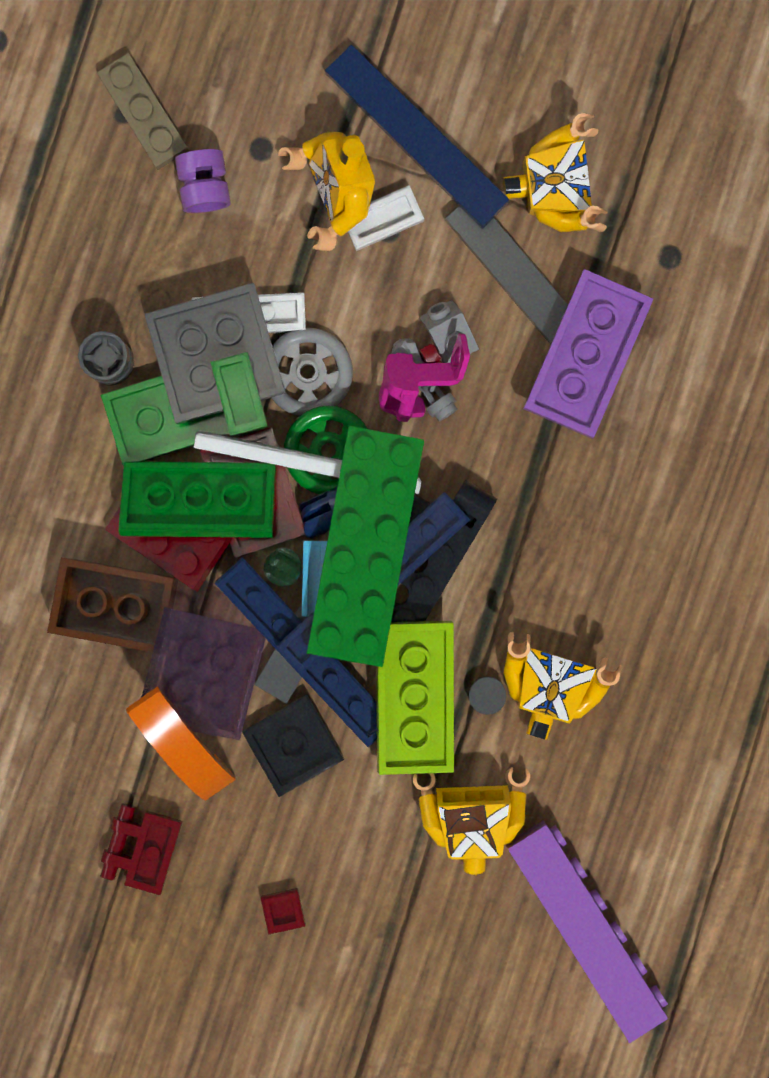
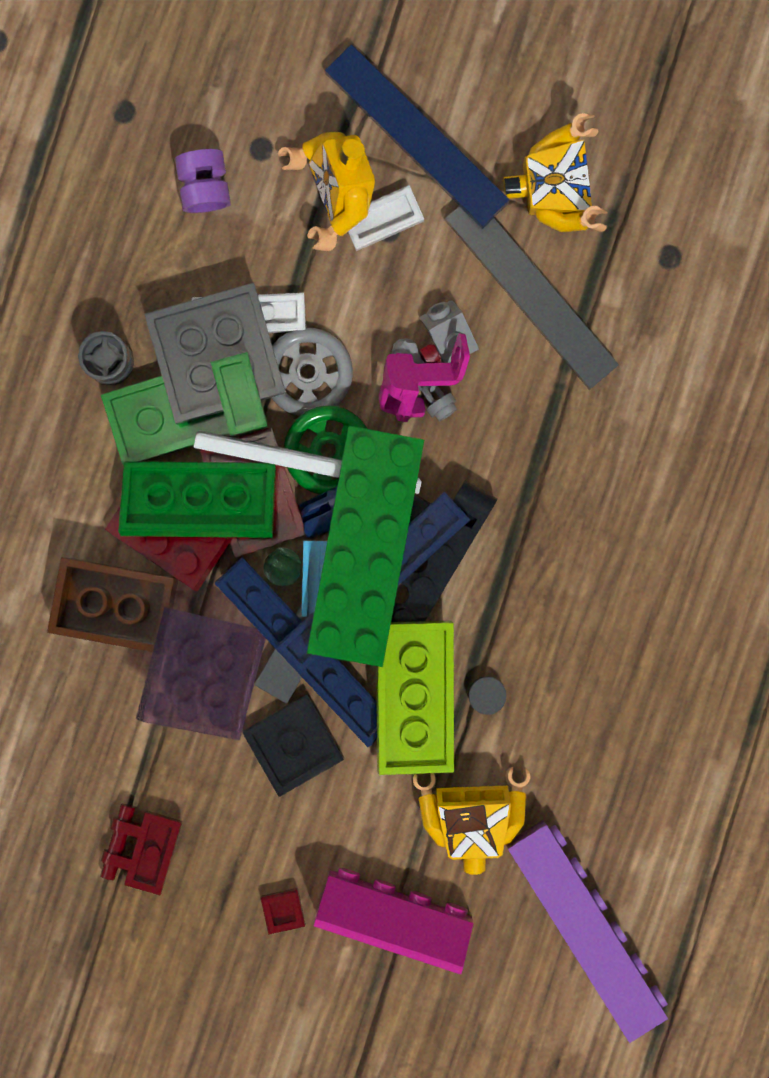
(142, 111): dark tan plate -> none
(179, 745): orange slope -> none
(395, 920): none -> dark pink slope
(553, 685): torso -> none
(588, 353): medium lavender plate -> none

